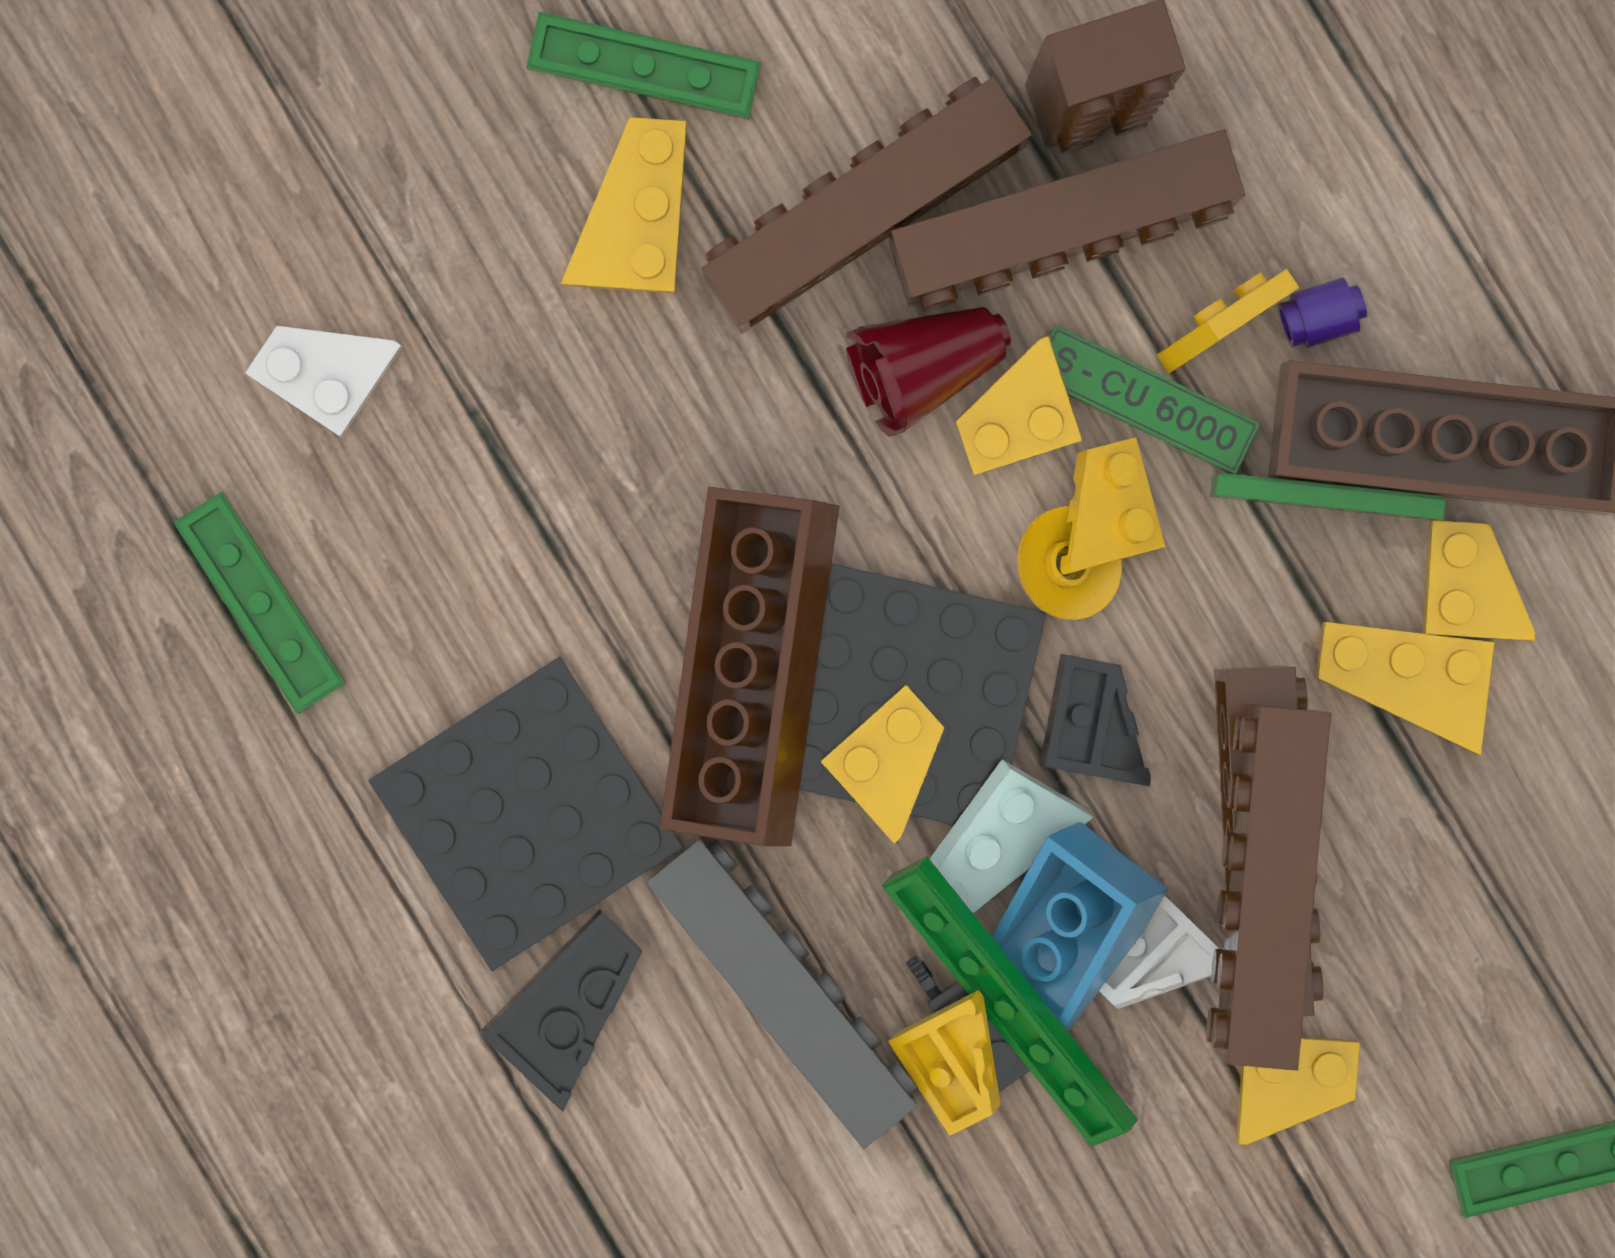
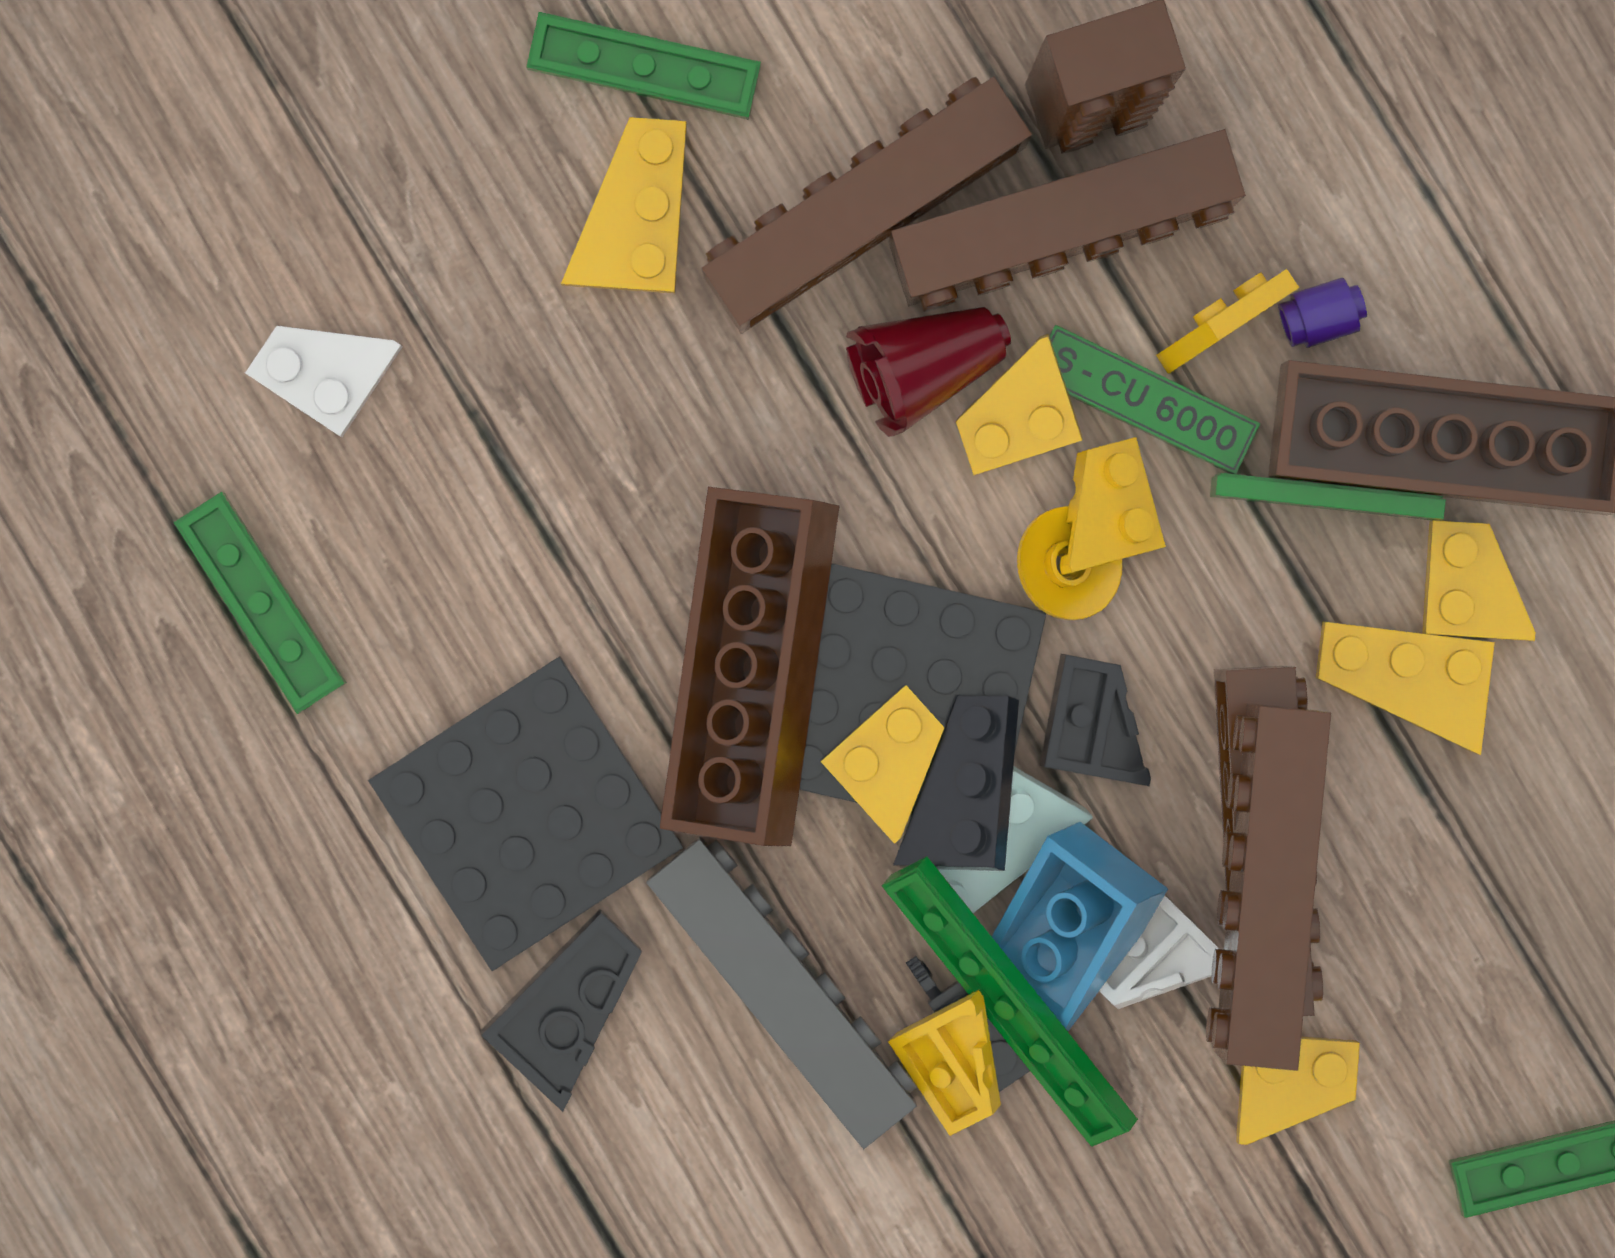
(968, 790): none -> black wing

